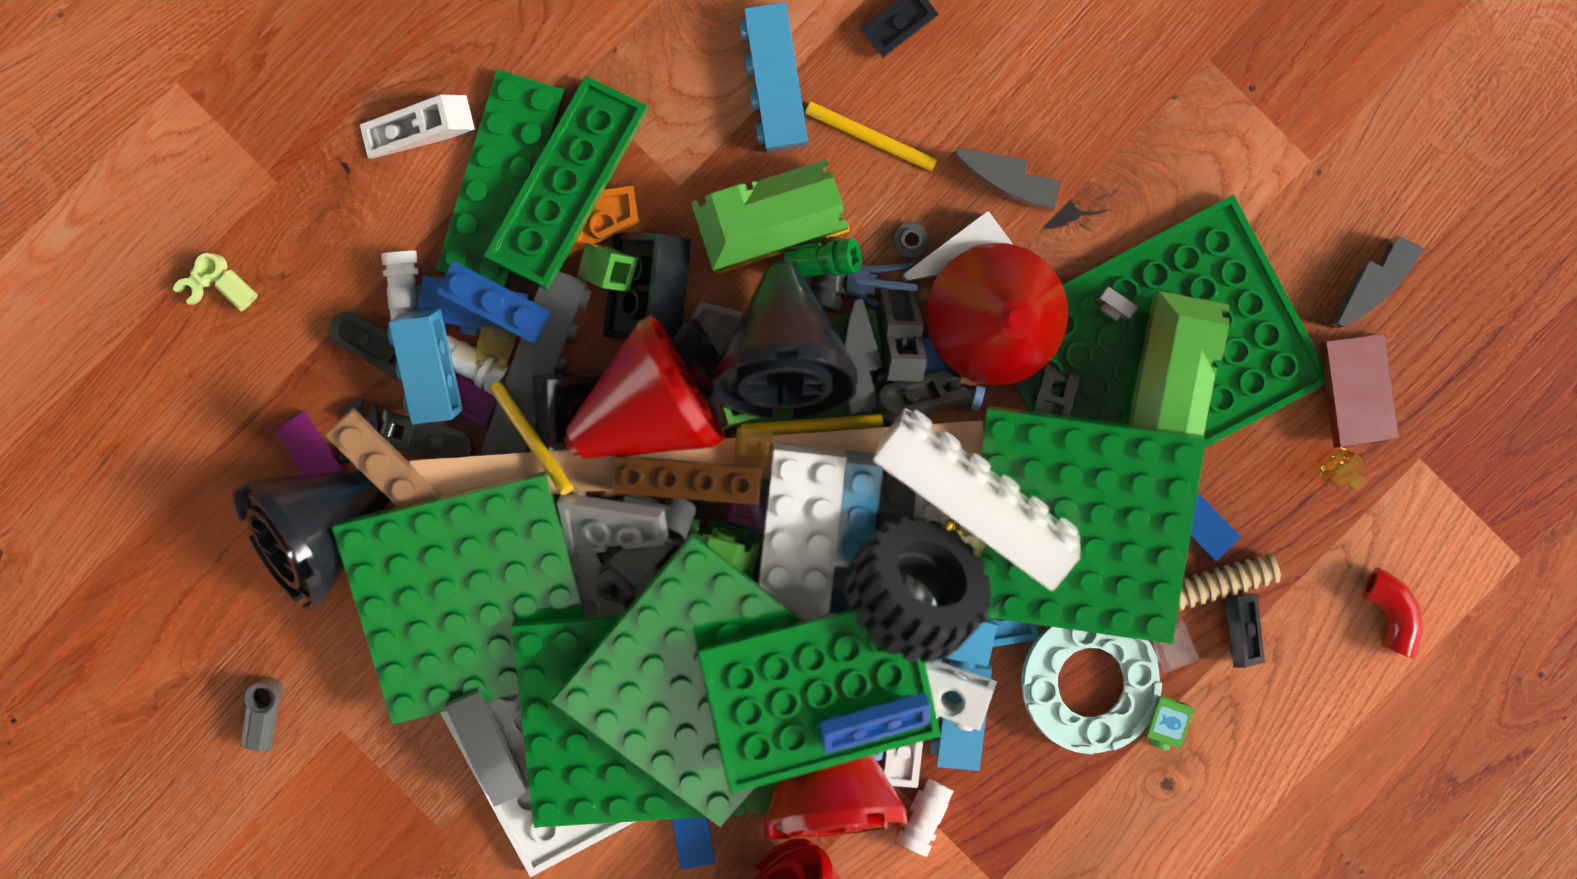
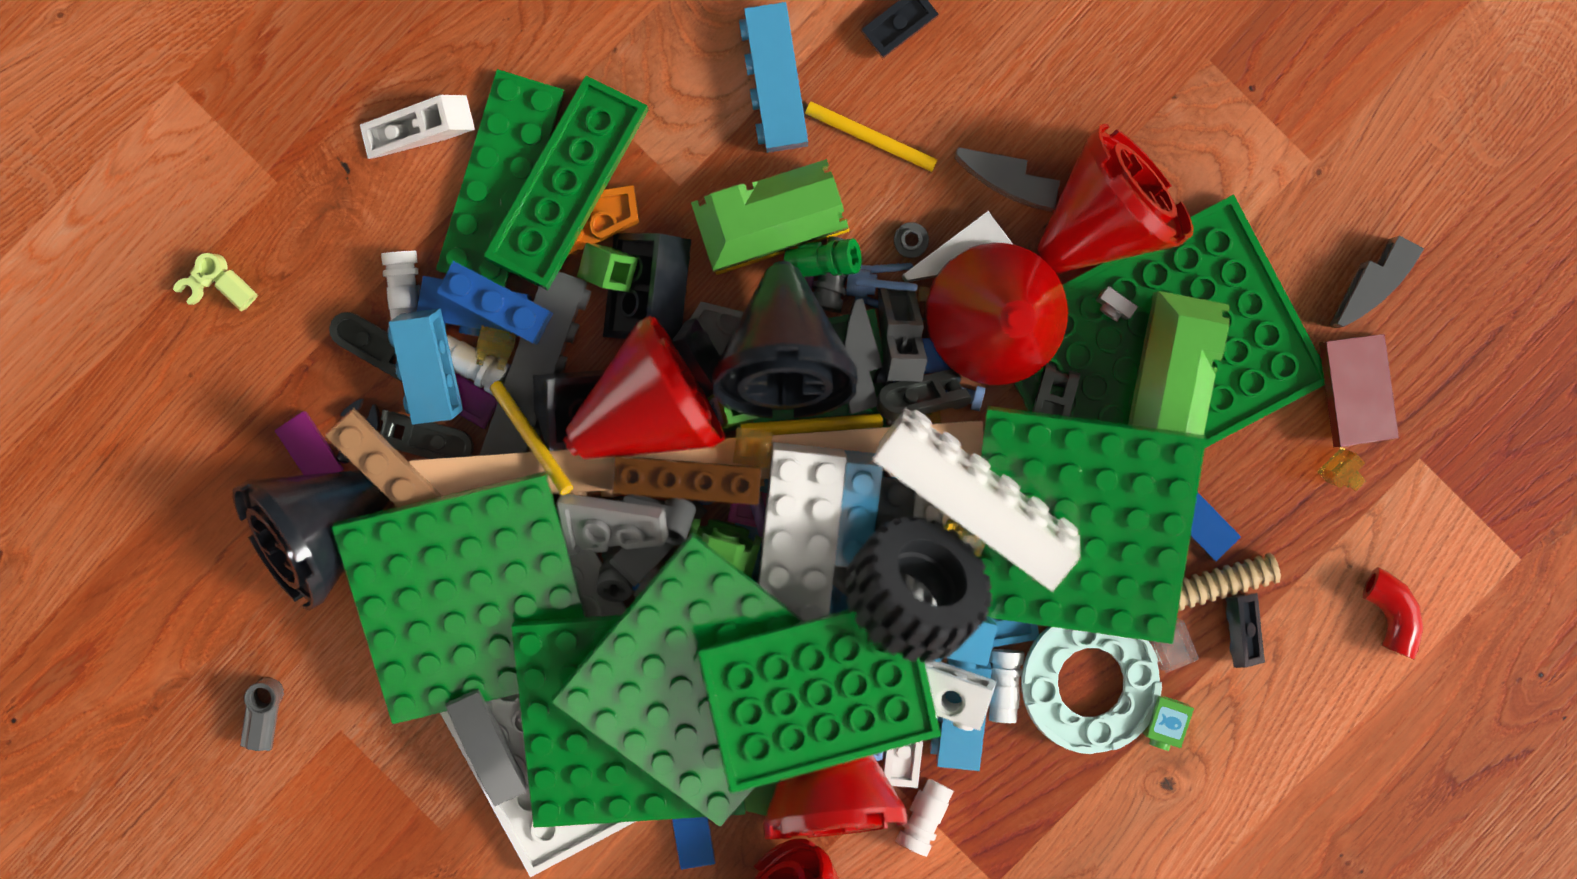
(874, 722): blue plate -> none
(1006, 694): none -> white axle
(1112, 207): none -> red cone

